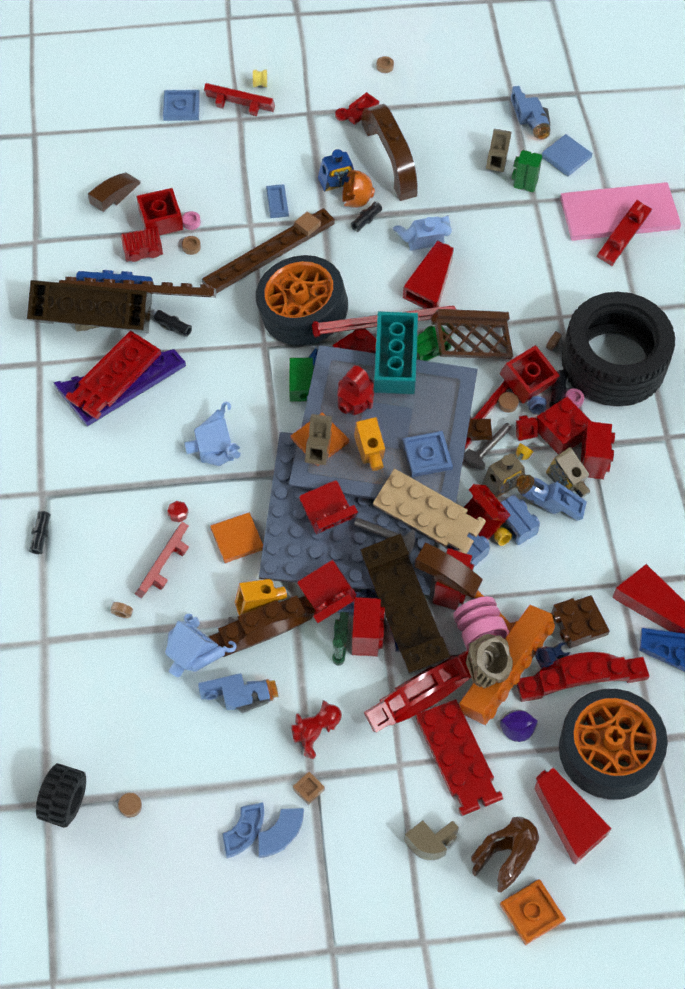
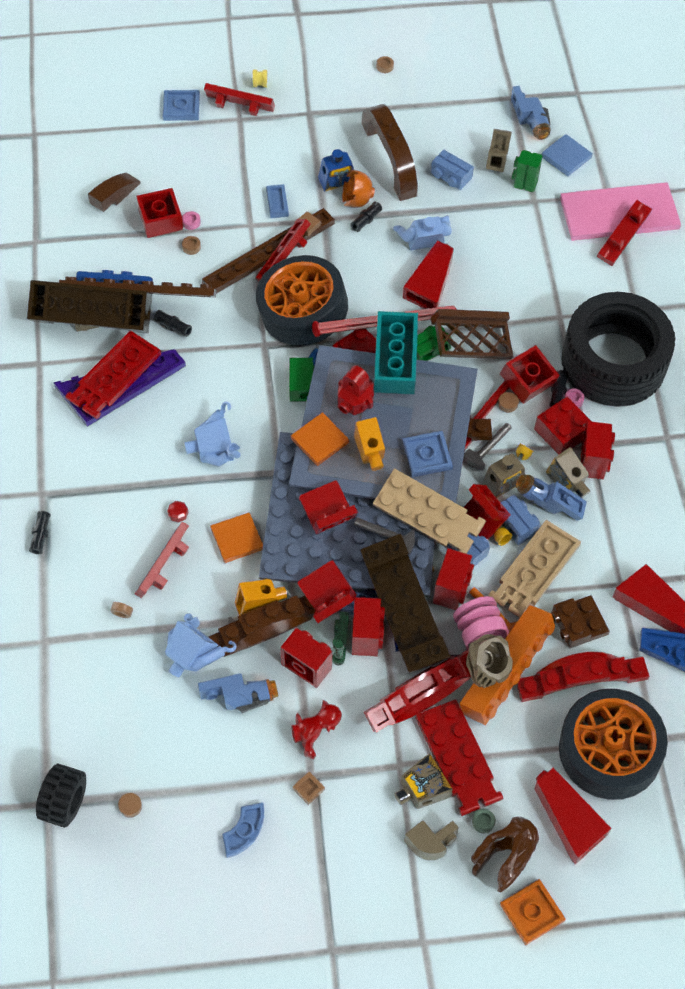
(142, 244): red brick -> none
(282, 833): medium blue tile -> none
(291, 239): none -> red hinge
(306, 657): none -> red brick
(319, 439): dark tan brick -> none
(355, 109): red hinge -> none
(423, 784): none -> torso
(448, 570): reddish brown slope -> none
(452, 169): none -> medium blue brick
(483, 821): none -> sand green tile
(518, 725): dark purple hat -> none
(526, 428): red tile -> none
(535, 568): none -> tan hinge
(537, 404): medium blue plate -> none
(547, 655): dark blue piece -> none
(554, 340): medium nougat tile -> none

